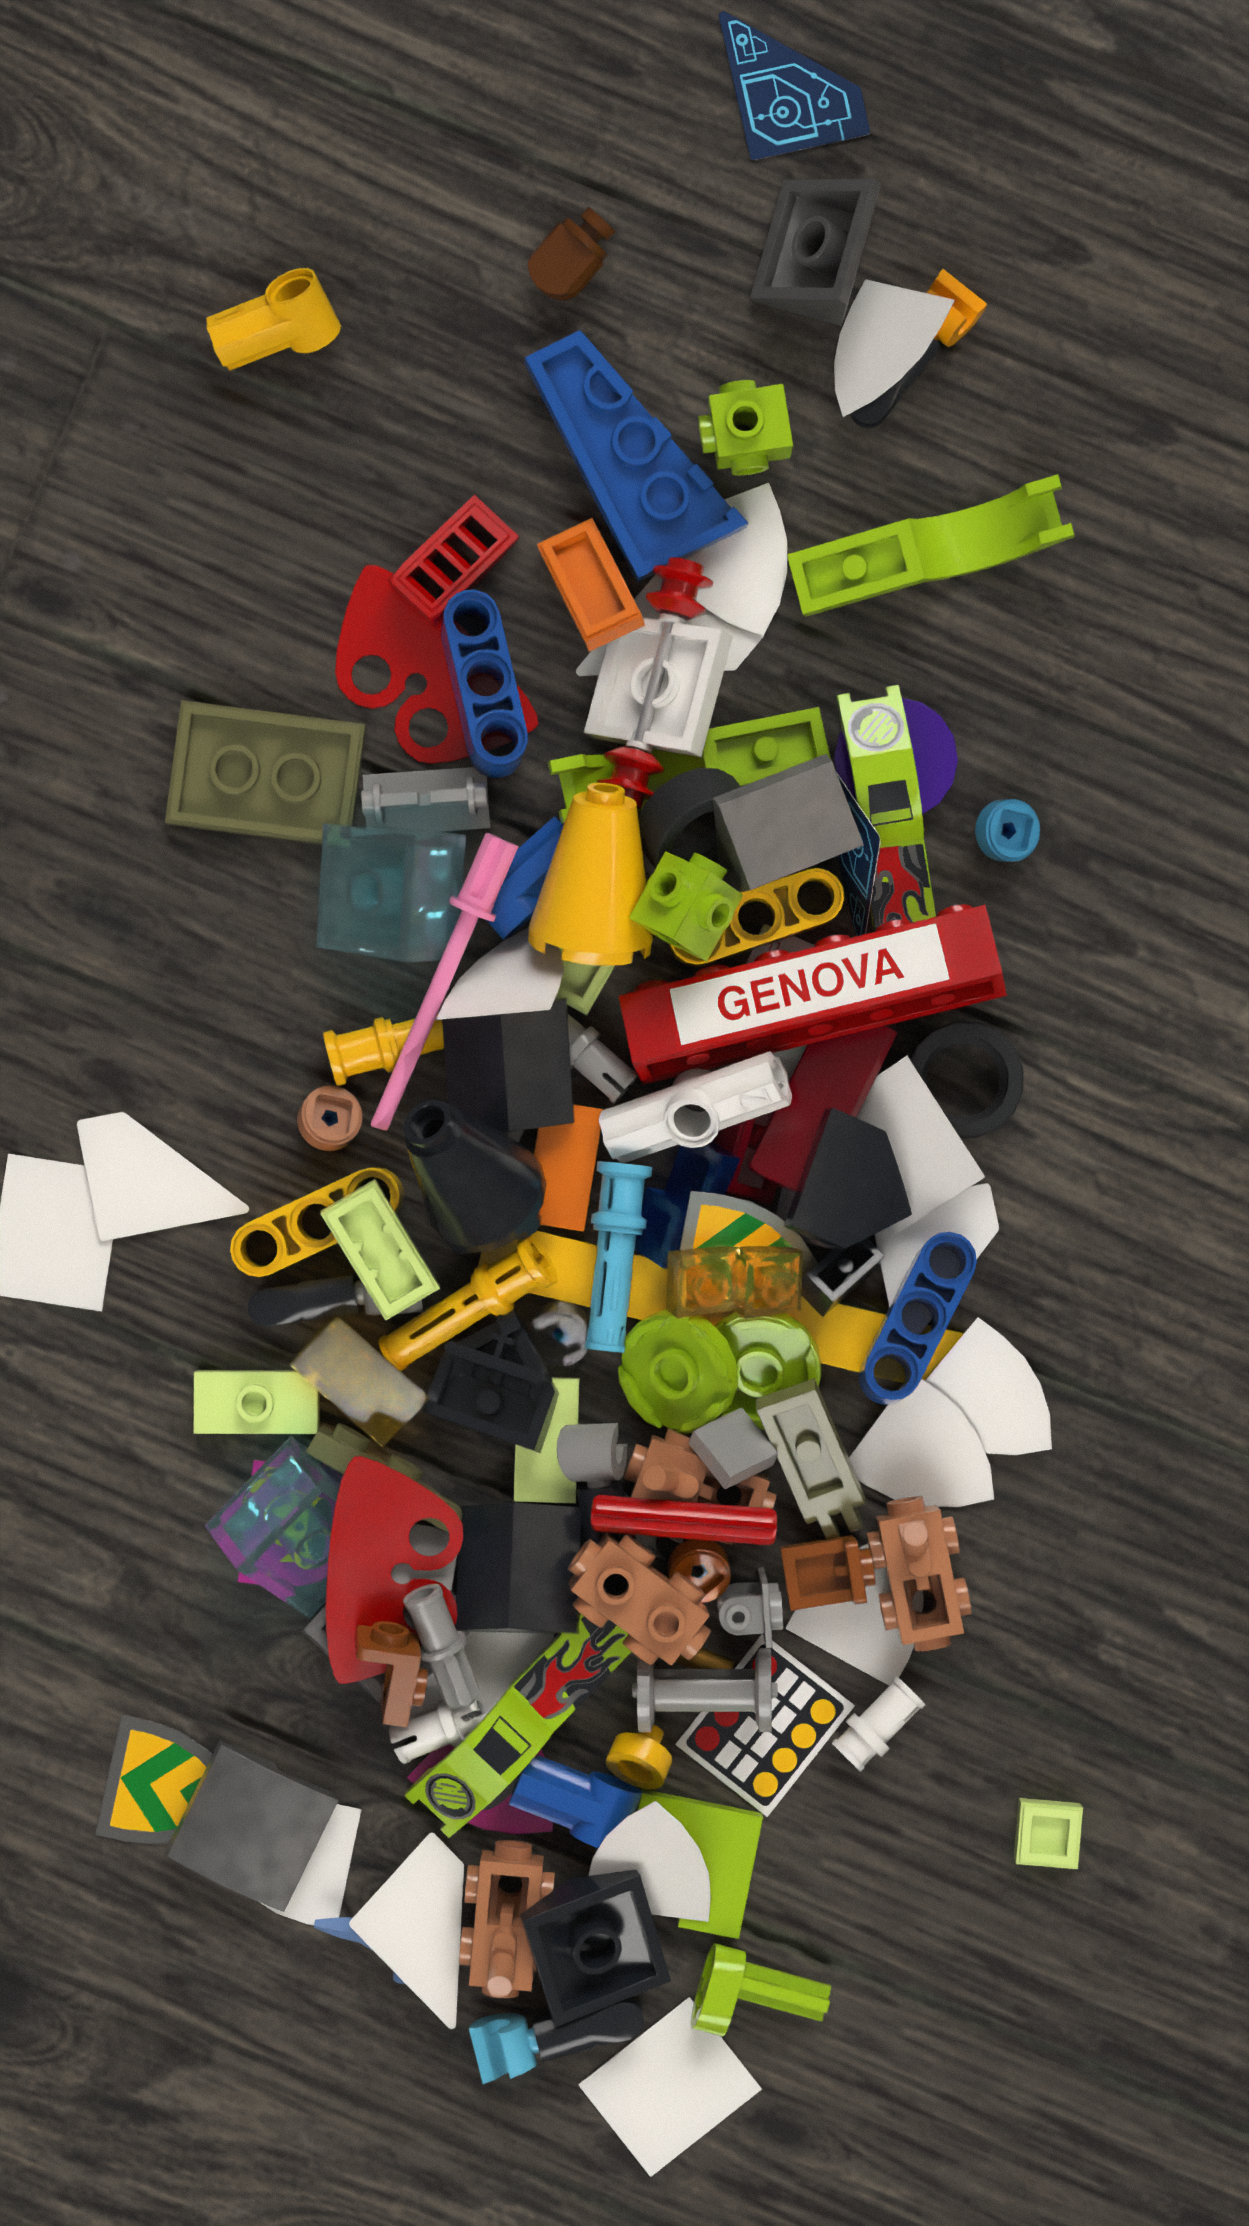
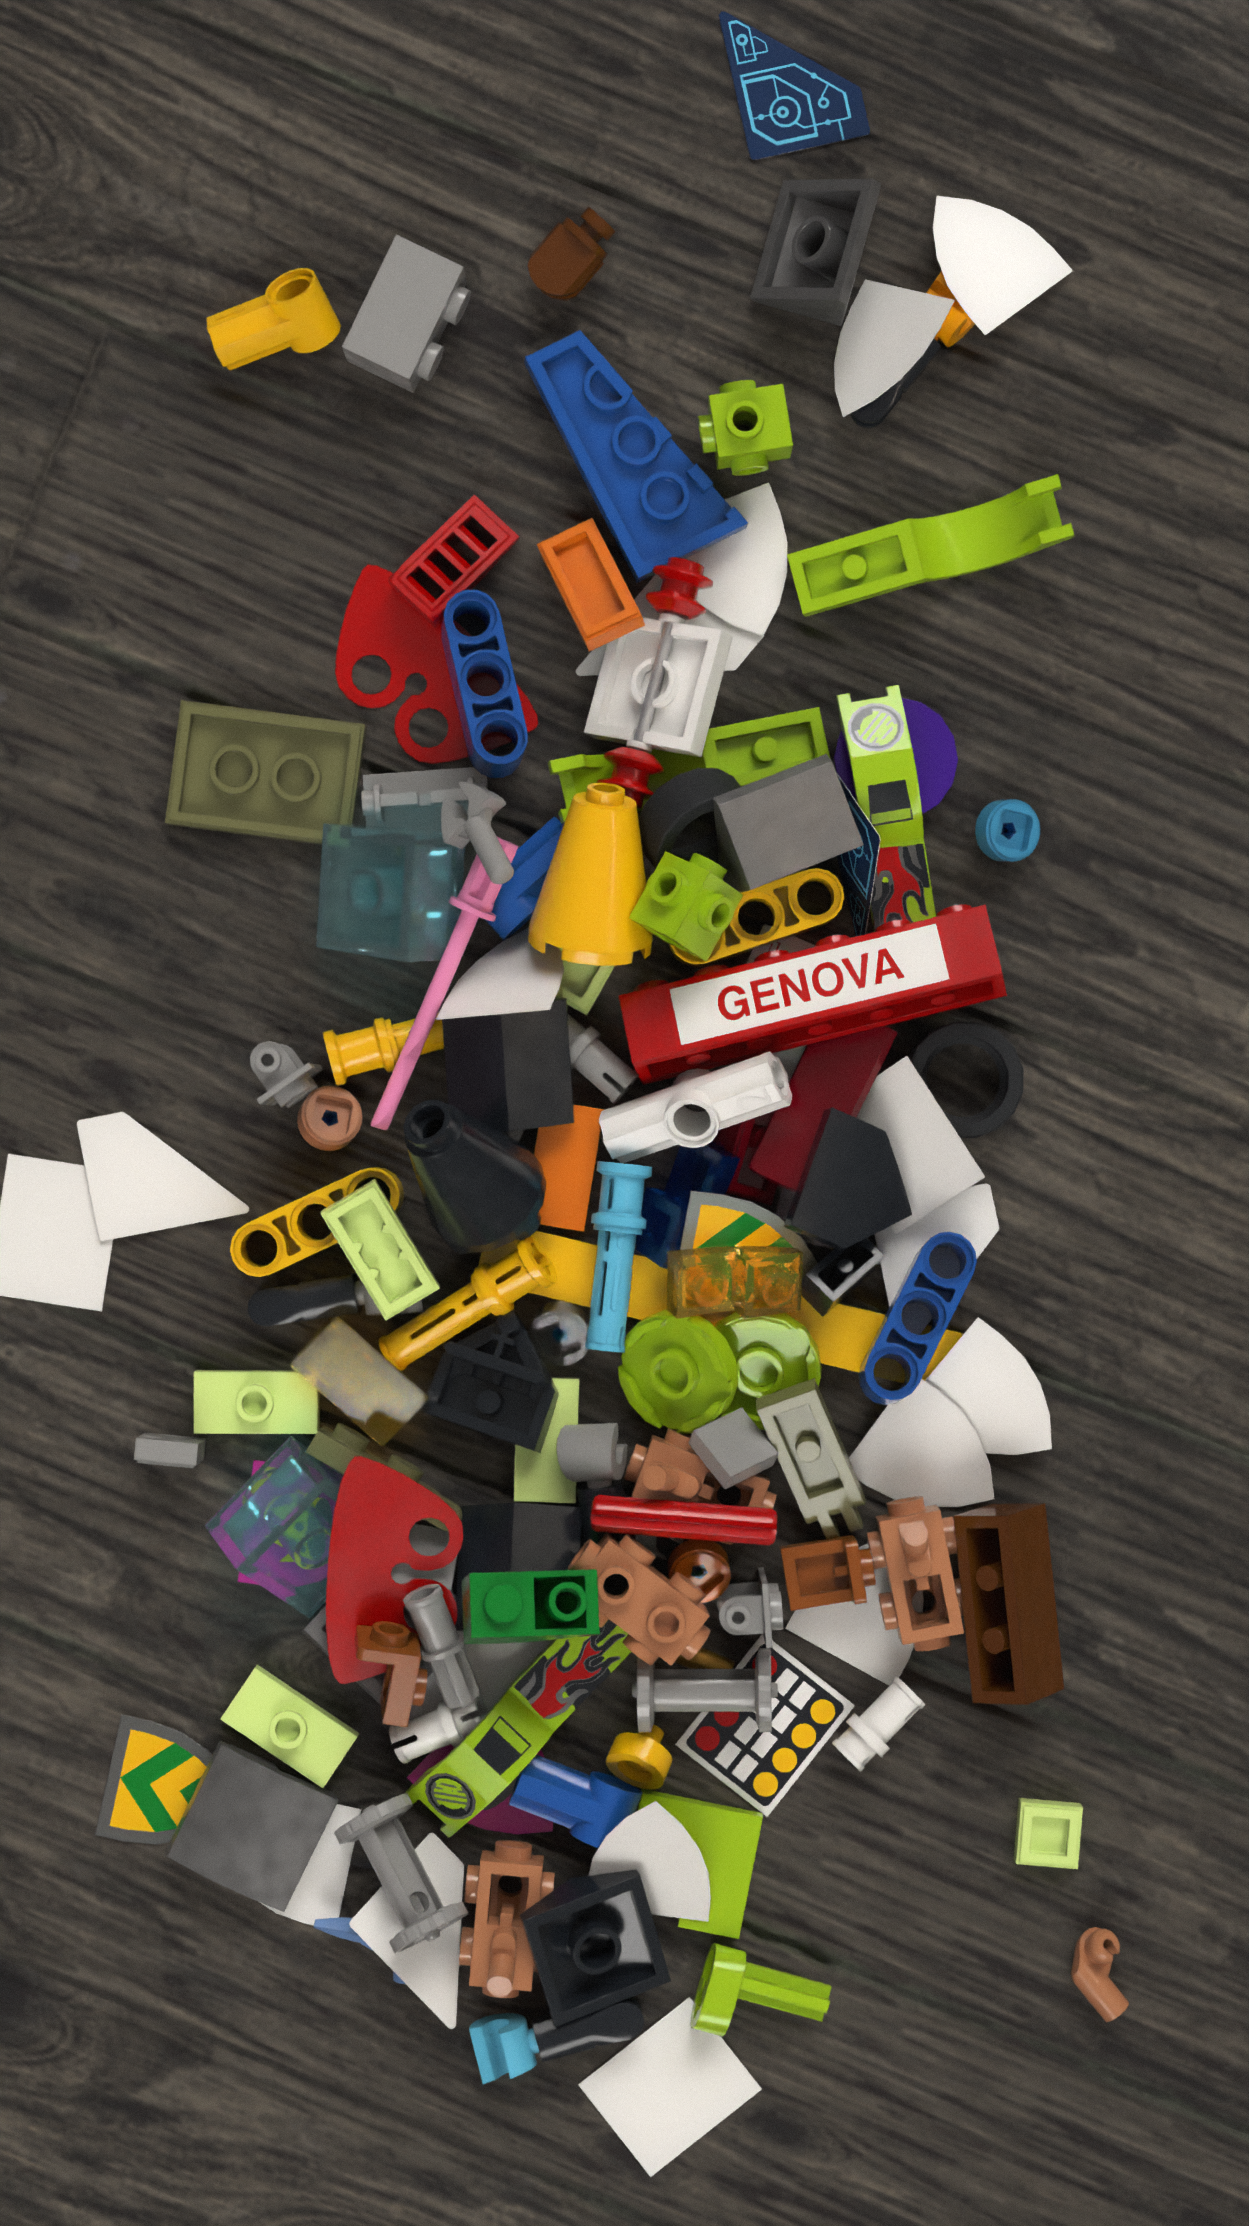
(169, 1450): none -> light grey tile
(282, 1074): none -> light grey hinge
(290, 1726): none -> yellowish green plate
(400, 1872): none -> light grey hose
(407, 314): none -> light grey brick
(476, 827): none -> light grey bar
(529, 1606): none -> green slope
(992, 260): none -> white sticker
(1009, 1603): none -> reddish brown brick
(1091, 1972): none -> nougat arm

